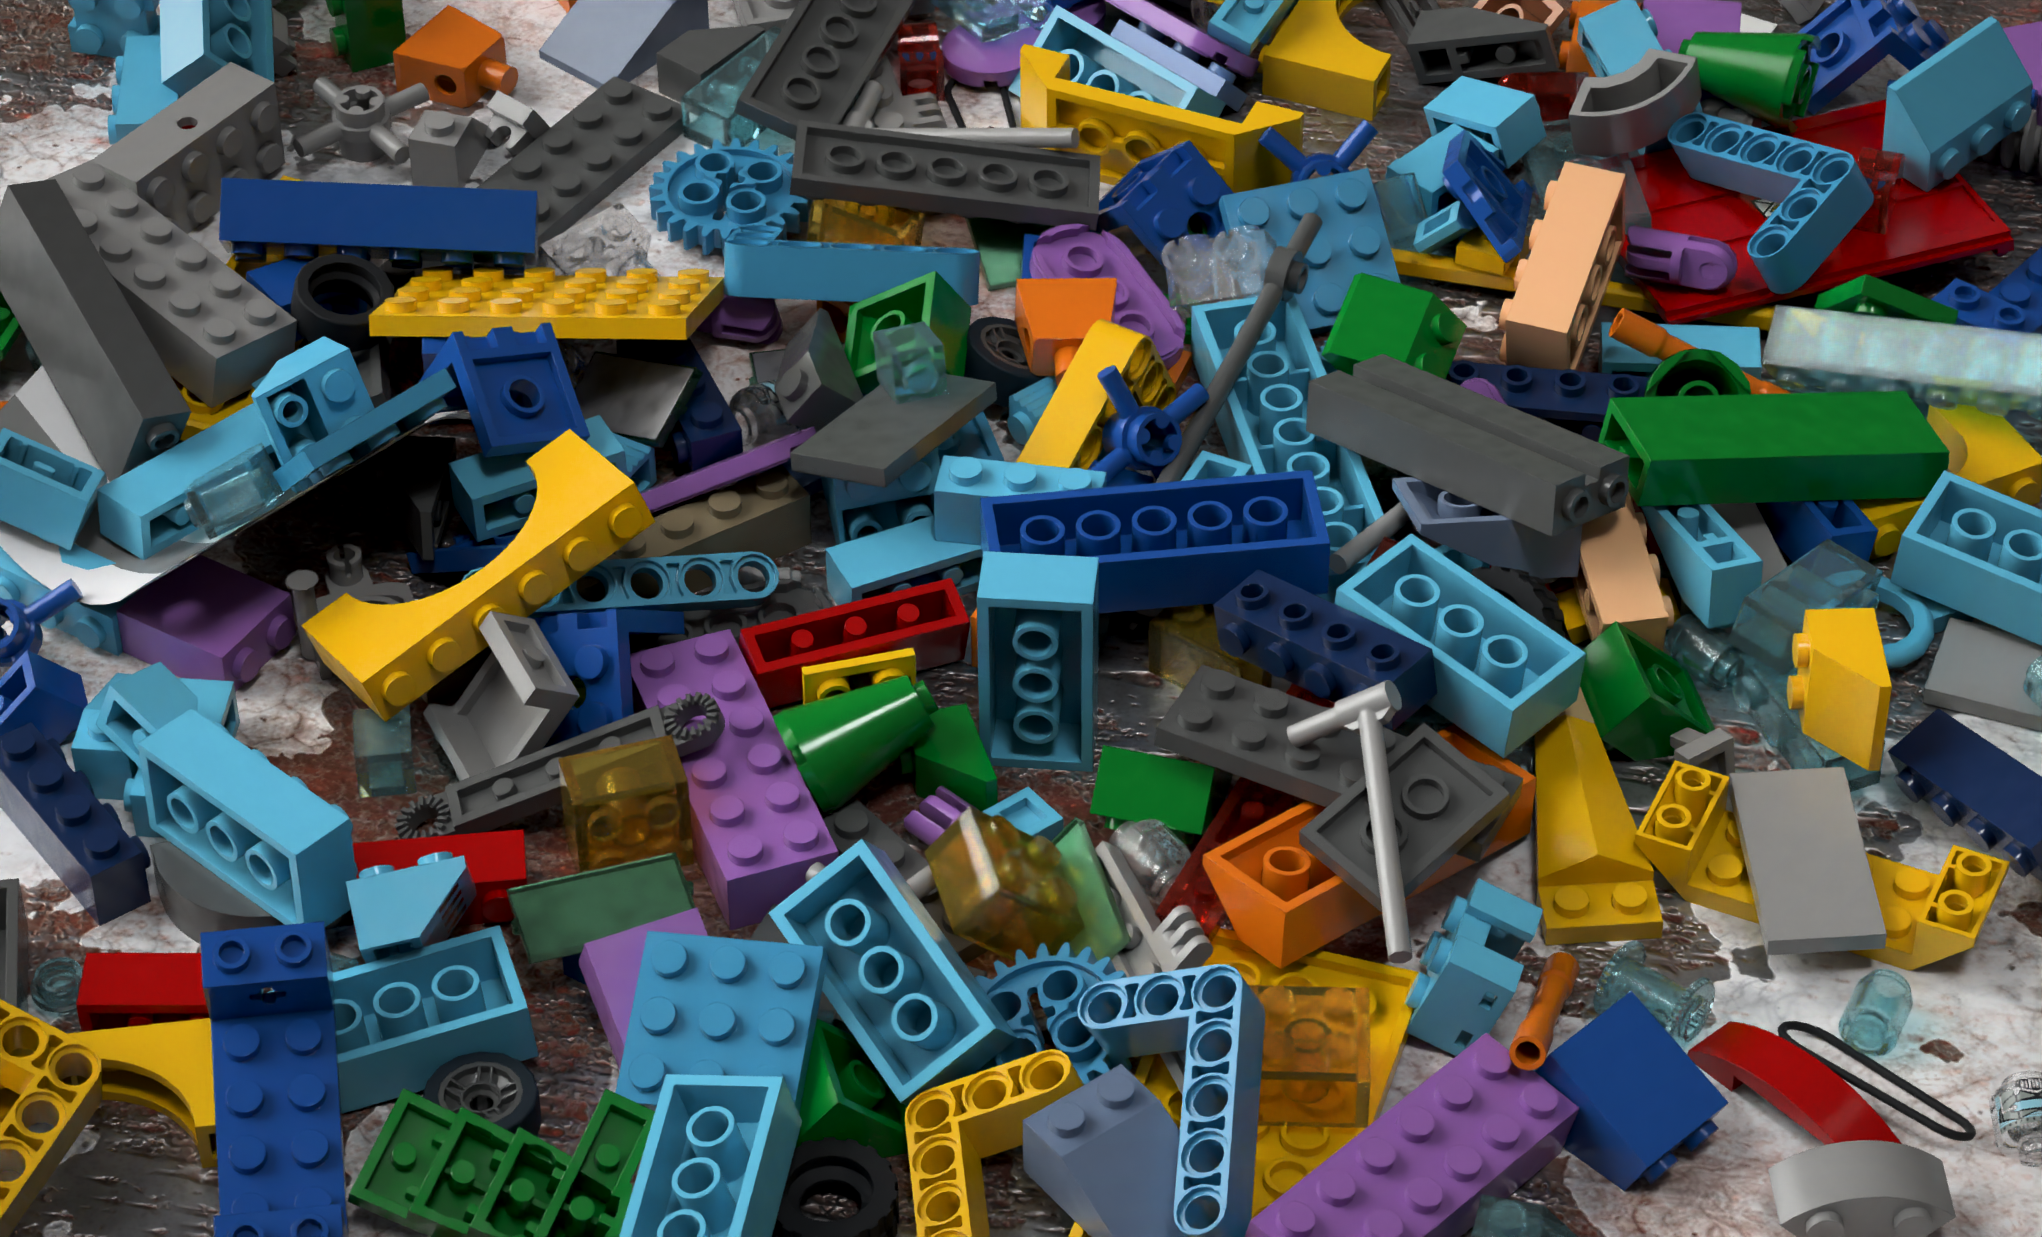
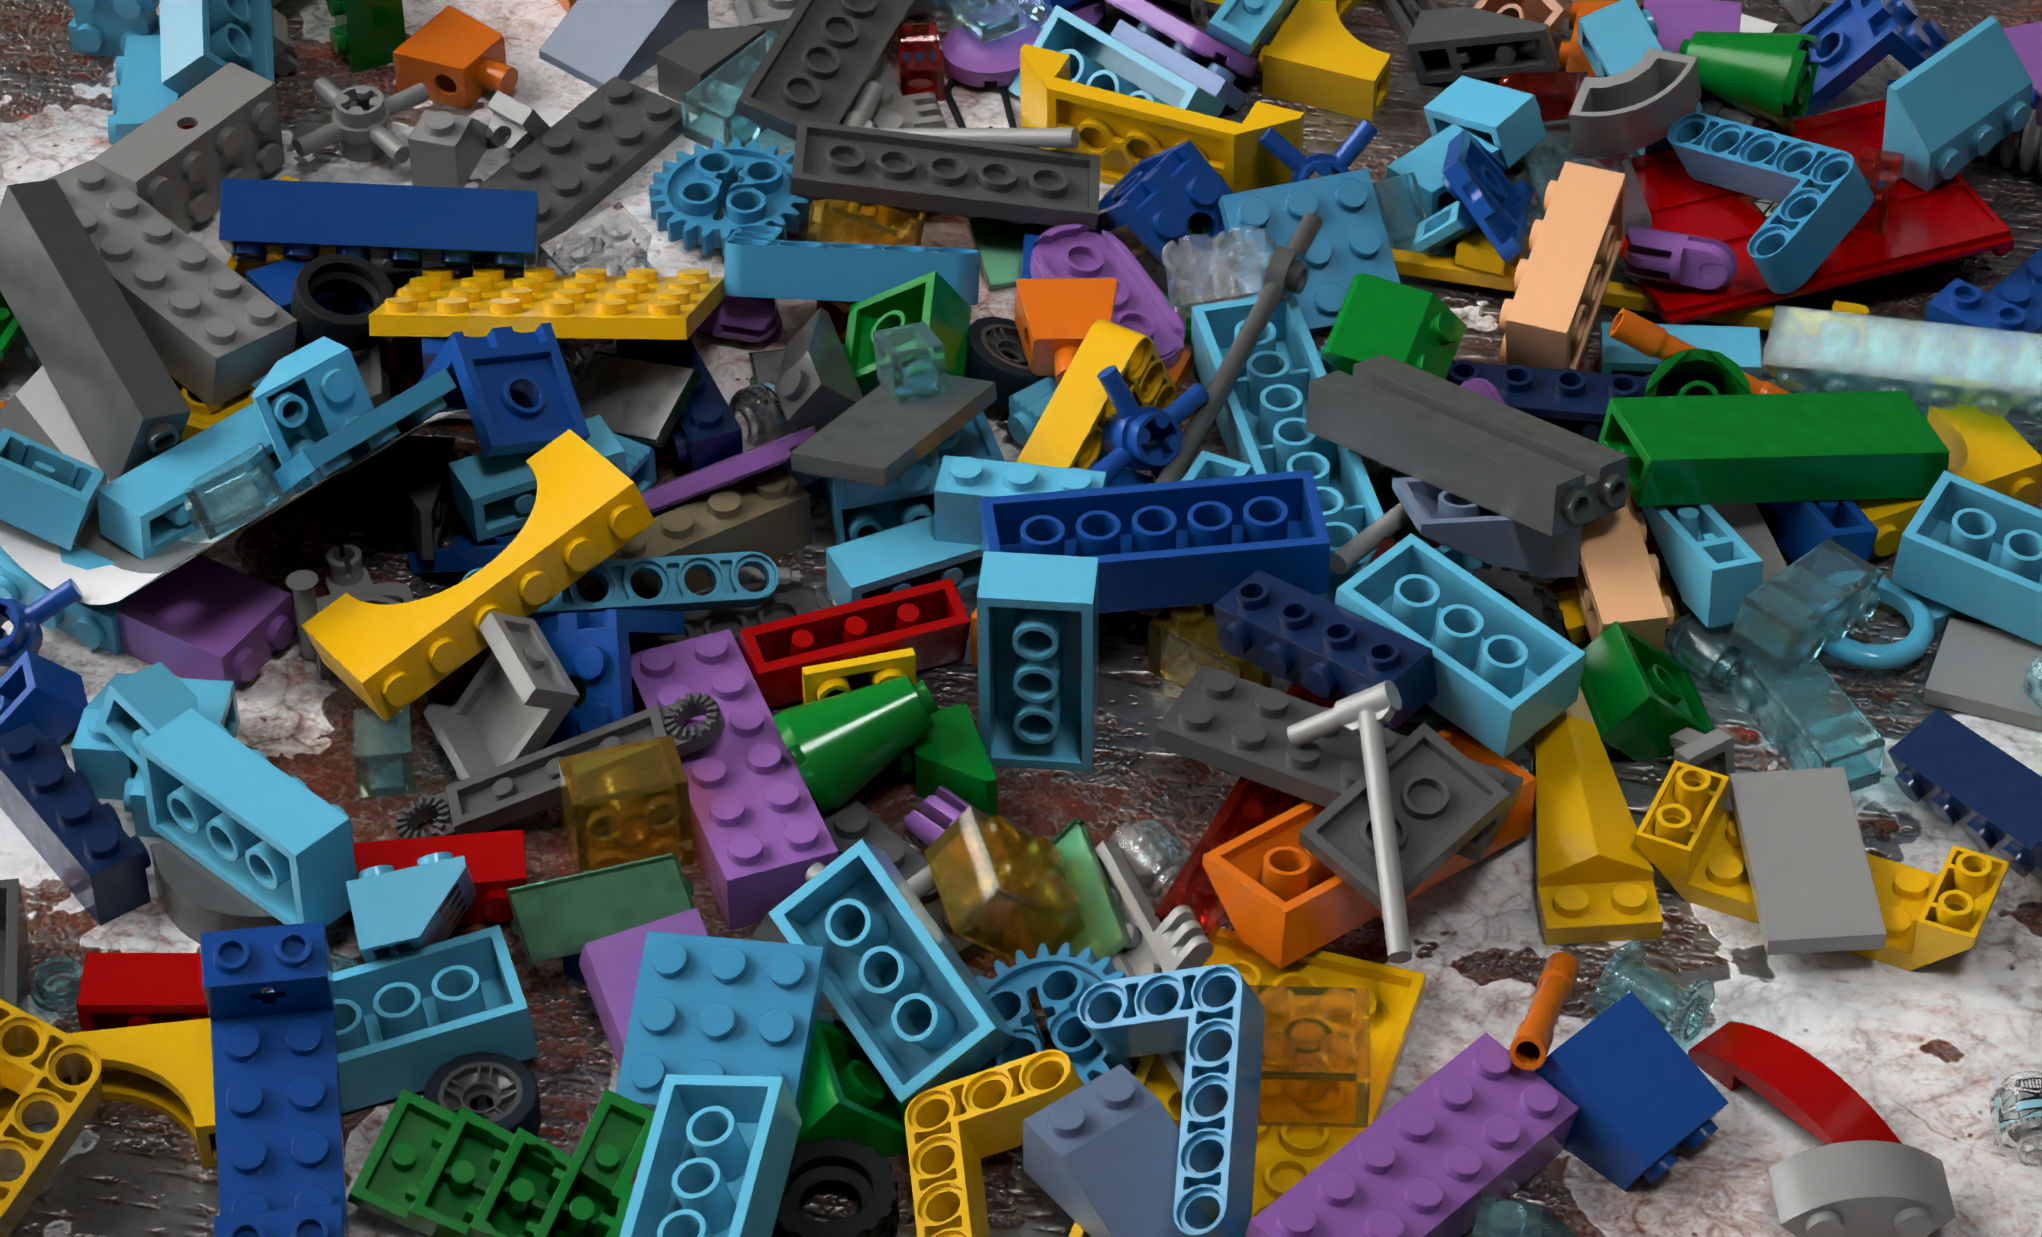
(1029, 814): medium azure plate -> none
(1158, 787): green slope -> none
(1470, 967): medium azure piece -> none
(1842, 683): yellow slope -> none
(1876, 1012): clear light blue brick -> none
(1879, 298): green plate -> none
(1884, 1072): black piece -> none

